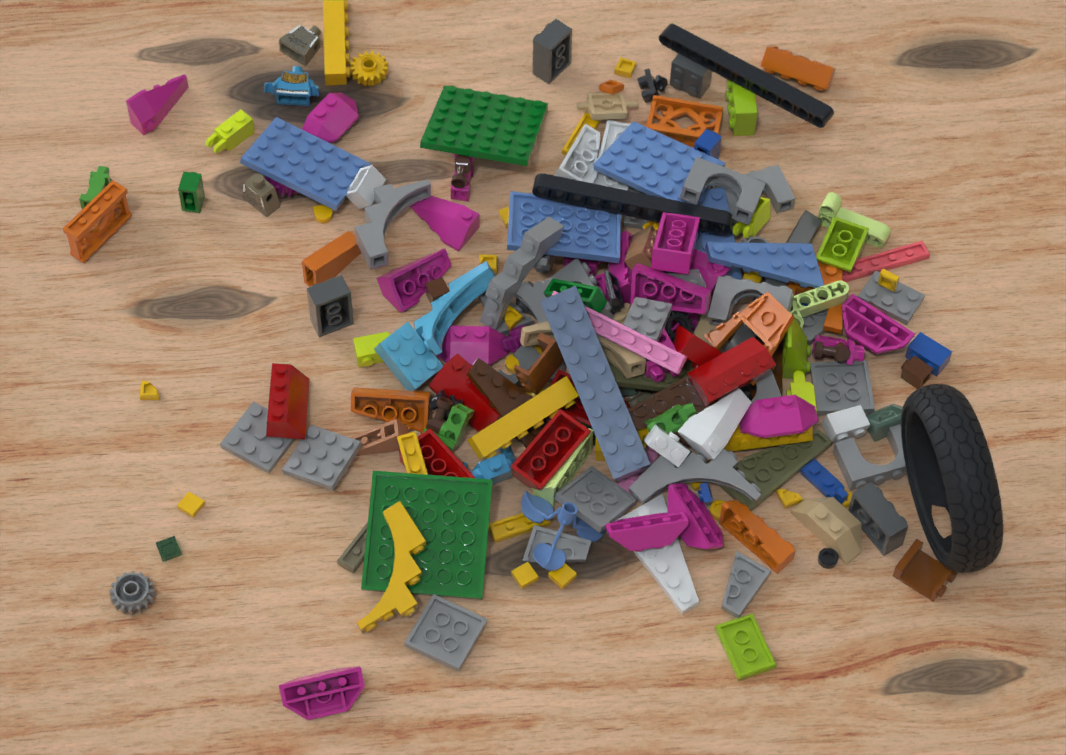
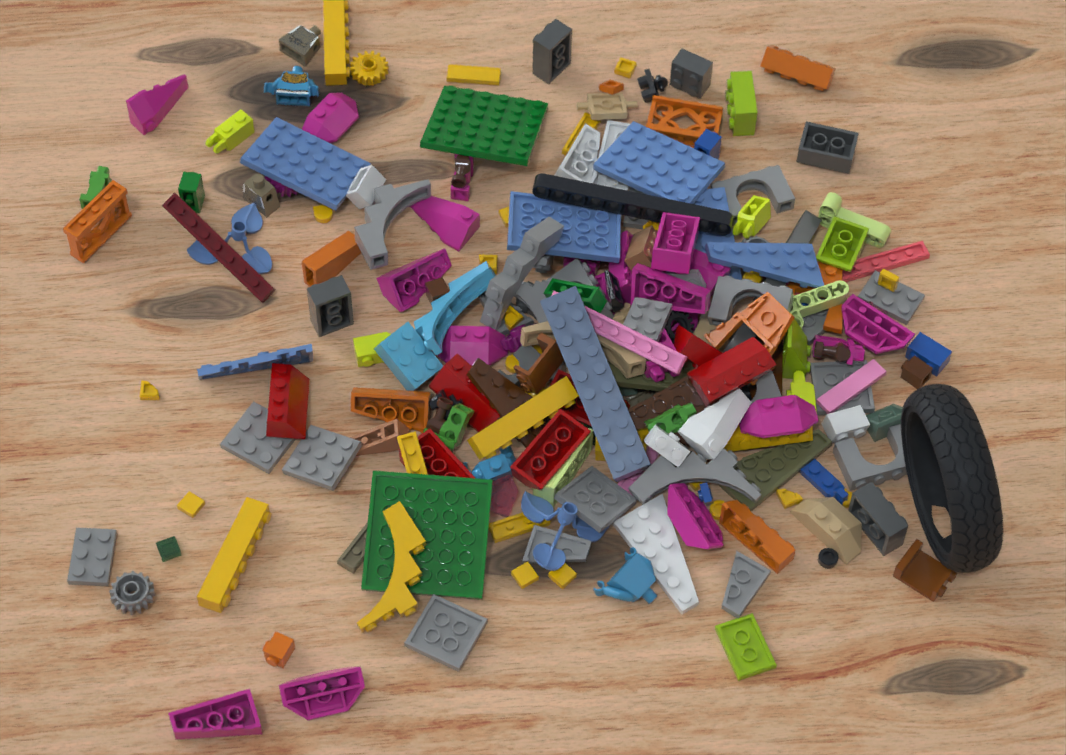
(92, 557): none -> light grey plate
(218, 247): none -> dark red plate
(219, 717): none -> dark pink wedge
(234, 555): none -> yellow brick
(243, 221): none -> medium blue plant
(263, 361): none -> medium blue wing
(278, 649): none -> orange brick
(473, 74): none -> yellow tile
(503, 496): none -> clear pink plate
(631, 580): none -> dark azure torso
(647, 530): dark pink wedge -> none
(708, 174): light grey arch -> none
(746, 75): black beam -> none
(827, 147): none -> dark grey brick
(851, 387): none -> bright pink tile

